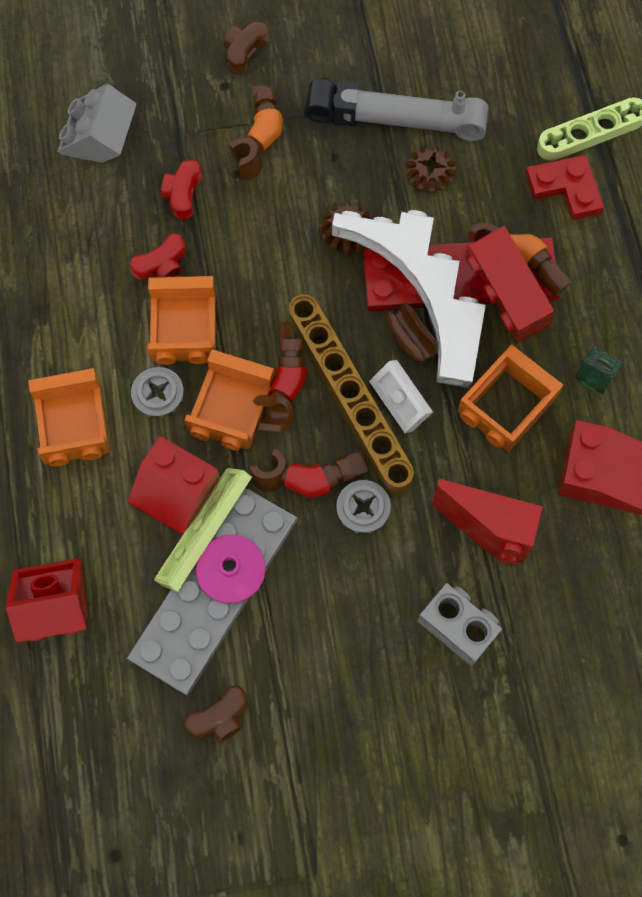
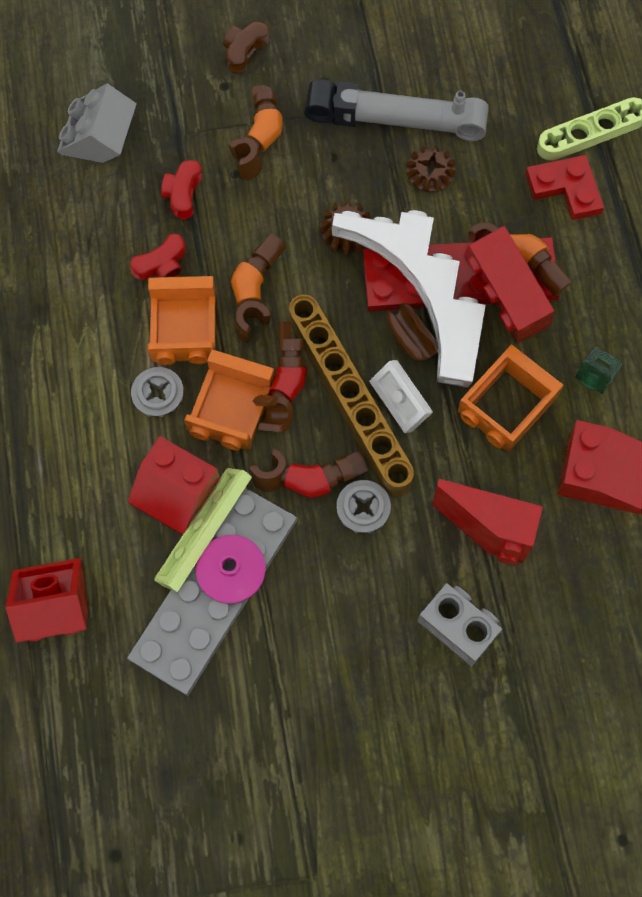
(70, 417): orange panel -> none
(220, 718): reddish brown piece -> none
(247, 285): none -> reddish brown piece

